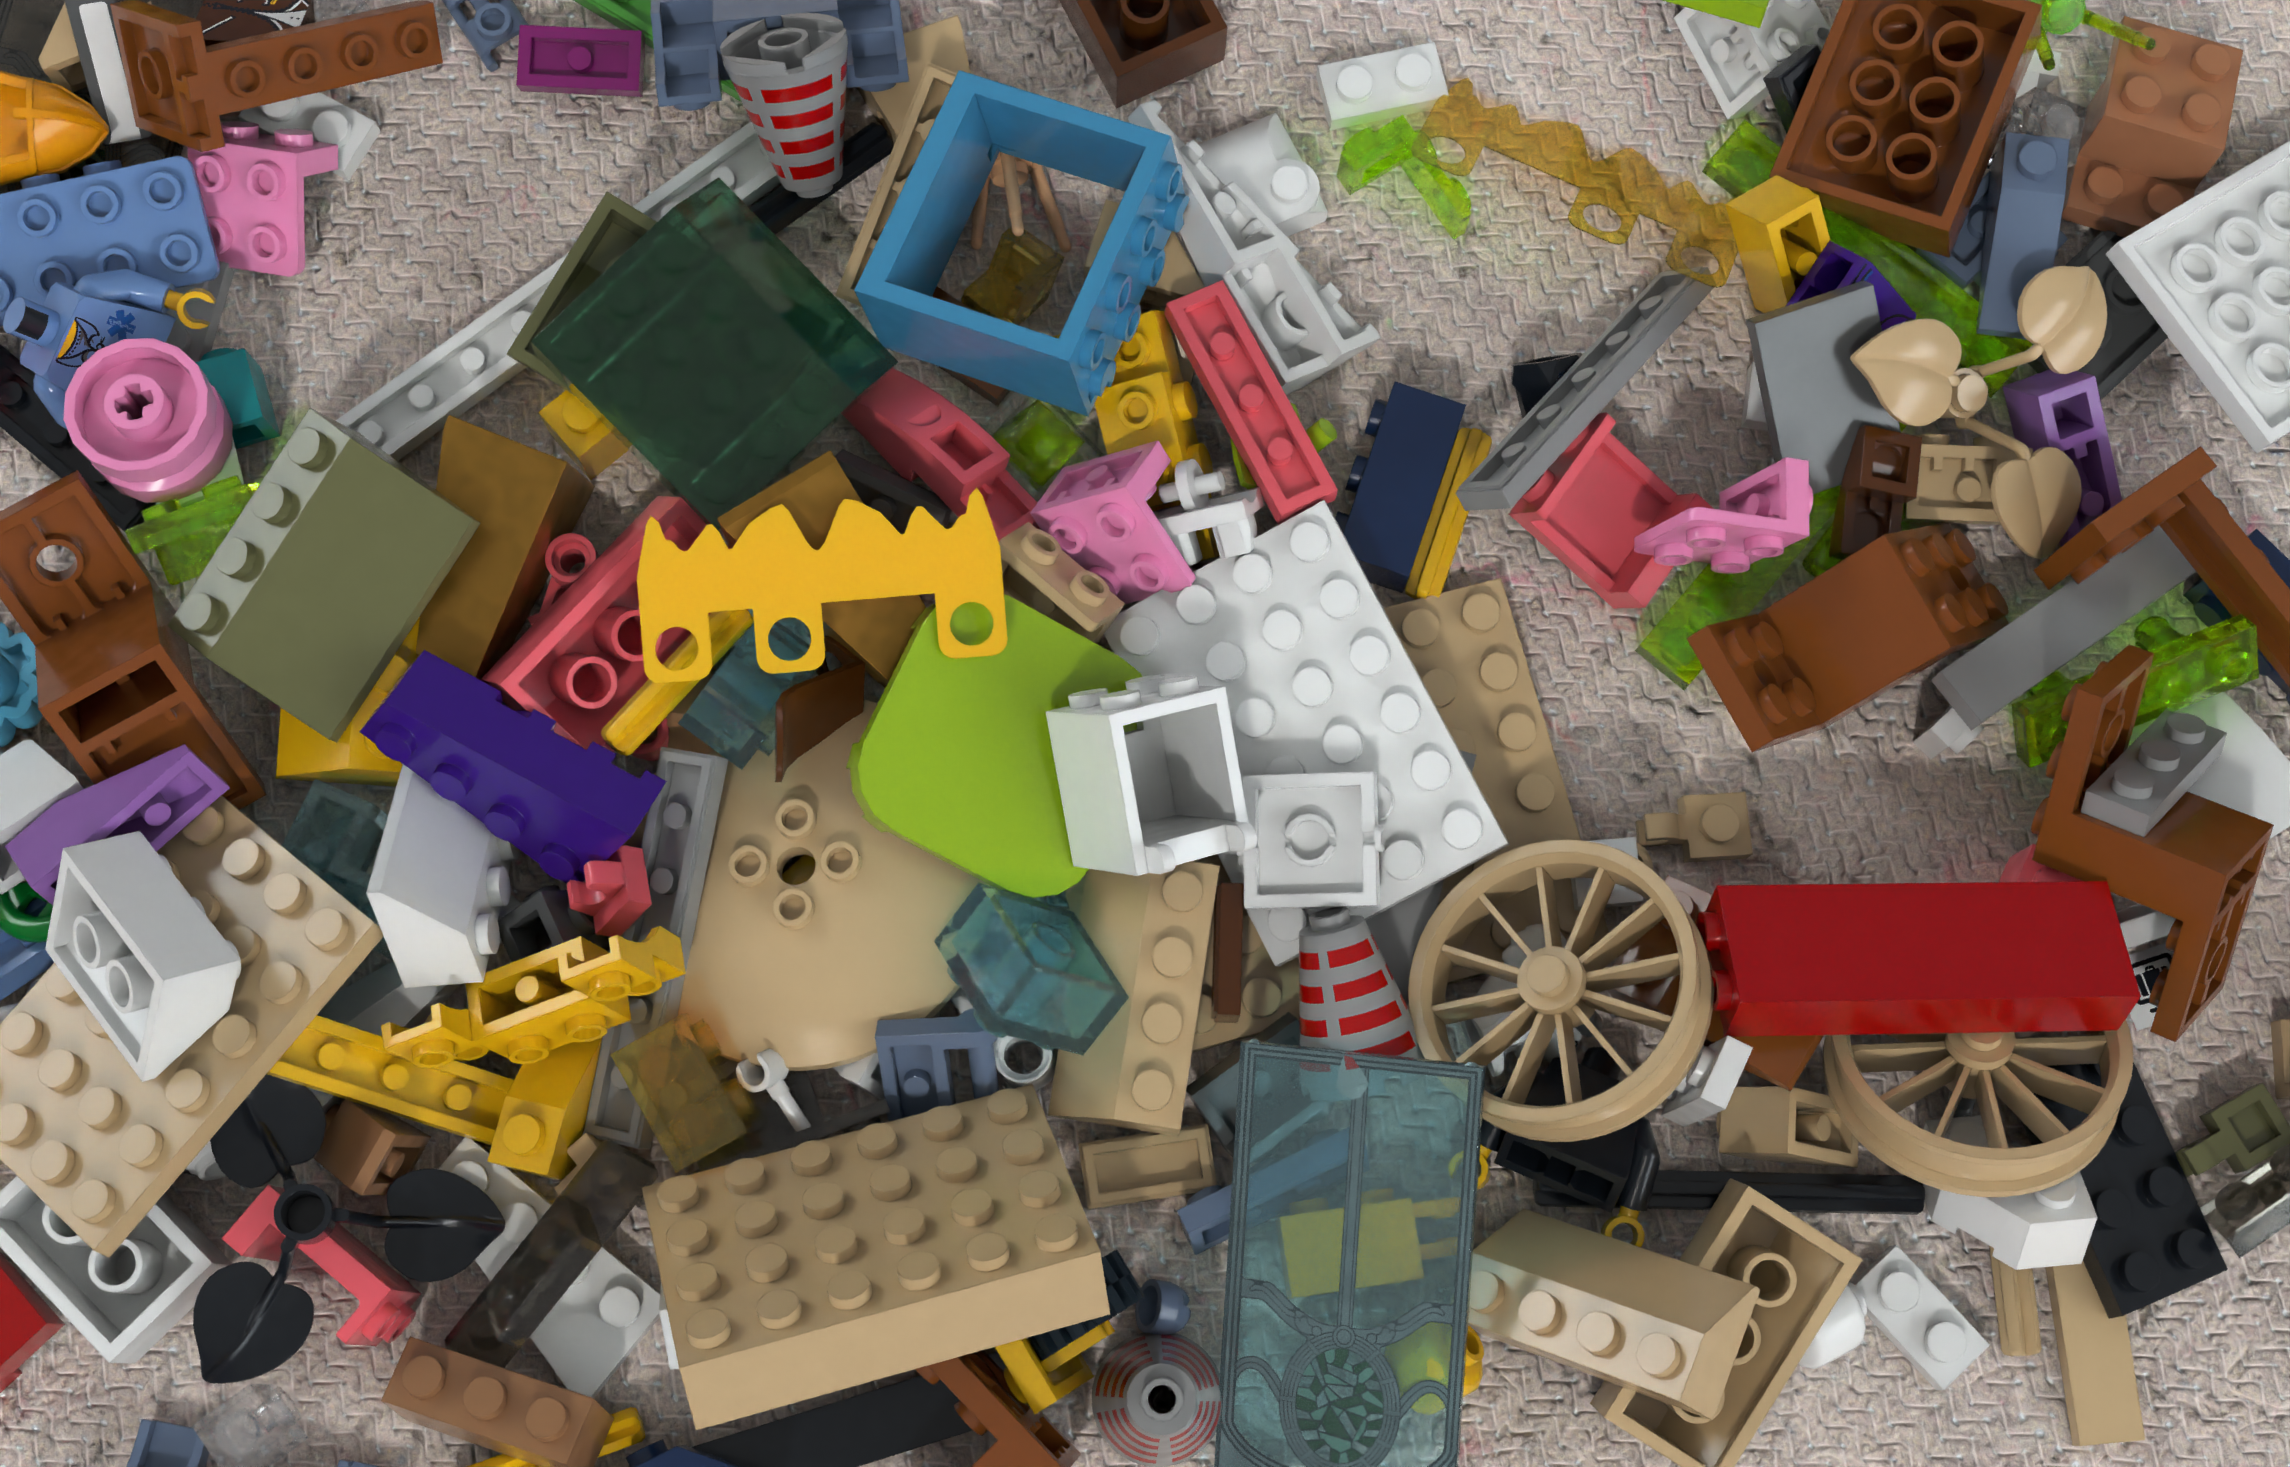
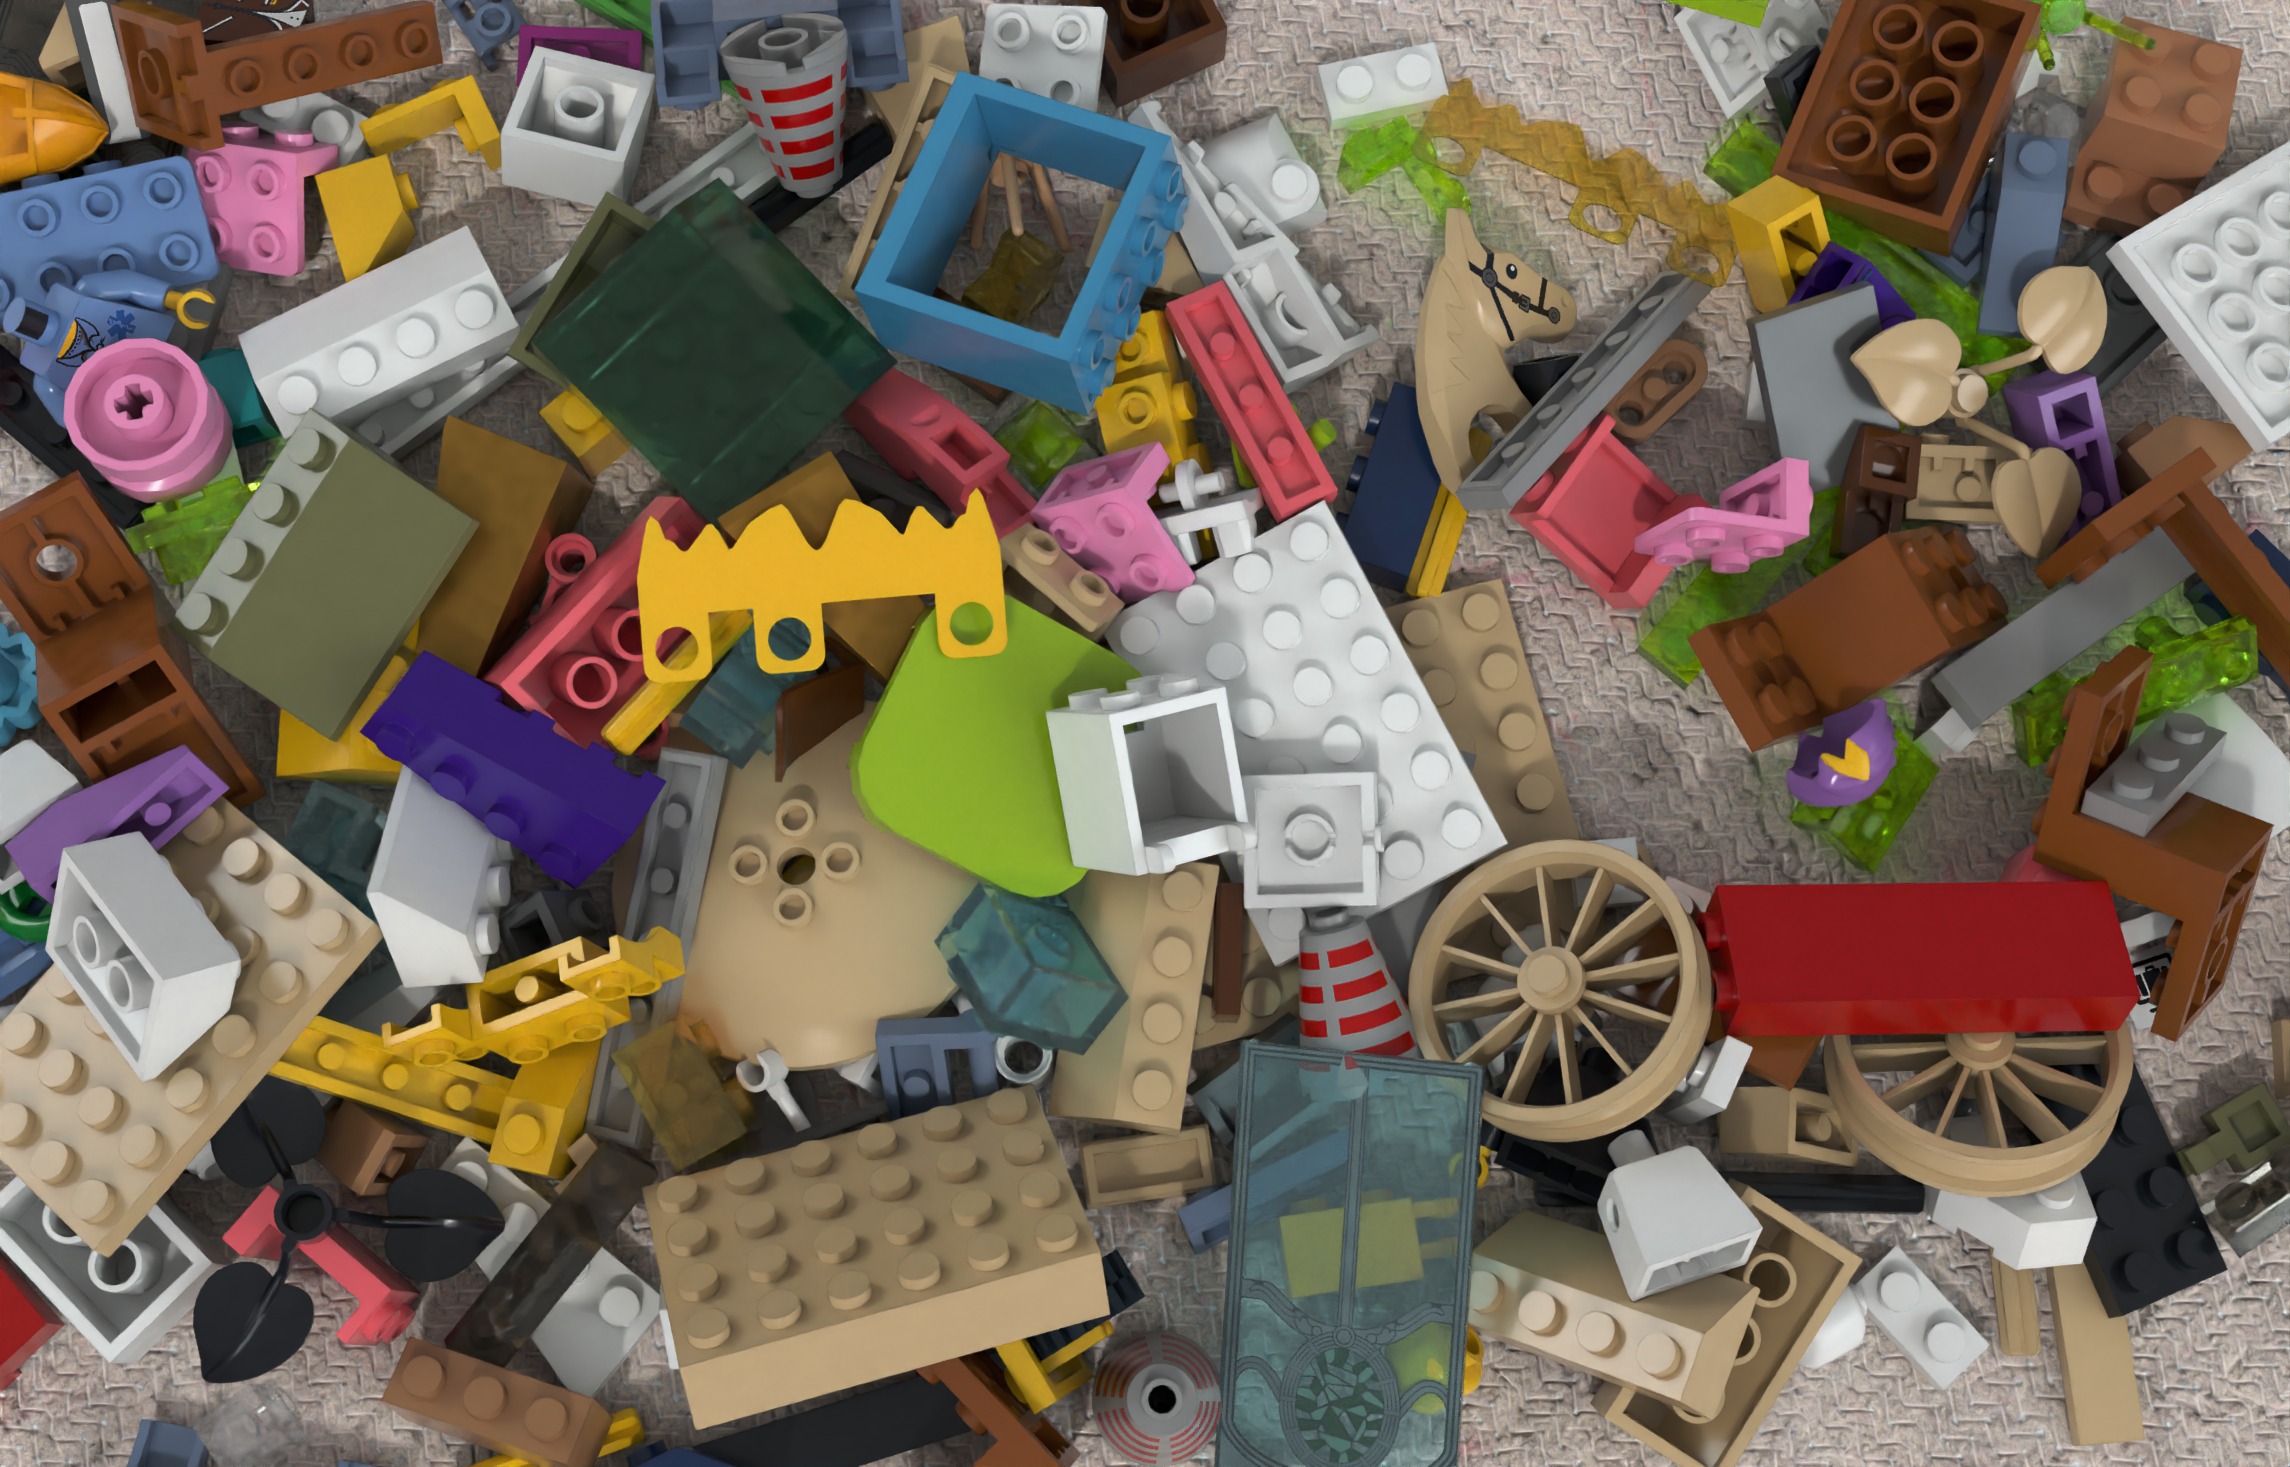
(368, 213): none -> yellow slope
(381, 335): none -> white slope
(445, 105): none -> yellow bracket
(576, 127): none -> white slope
(613, 891): coral tile -> none
(1046, 50): none -> white bracket
(1162, 1308): sand blue hinge -> none
(1470, 313): none -> tan animal
(1653, 396): none -> medium nougat plate
(1671, 1217): none -> white torso
(1706, 826): tan plate -> none
(1847, 760): none -> medium lavender hair
(1870, 826): none -> clear neon green bracket
(2152, 451): none -> medium nougat slope

